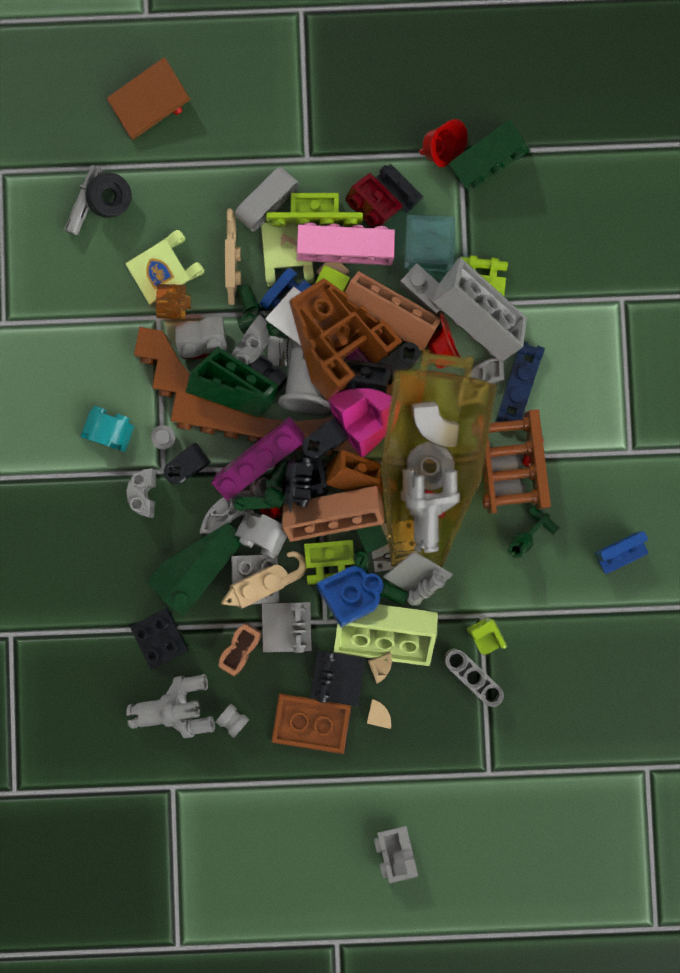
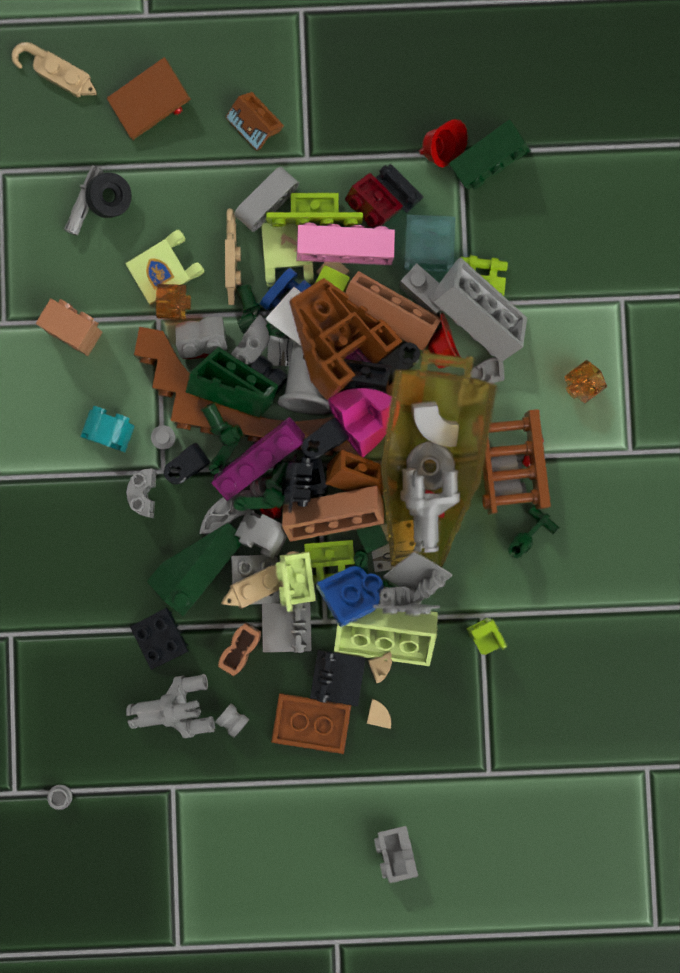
(56, 70): none -> tan plate
(59, 797): none -> light grey plate
(66, 325): none -> nougat brick
(228, 435): none -> dark green pin
(253, 120): none -> dark orange panel
(297, 579): none -> yellowish green bracket
(399, 600): none -> light grey hinge
(484, 682): light grey beam -> none
(520, 383): dark blue plate -> none
(585, 382): none -> clear orange brick
(622, 552): blue bracket -> none

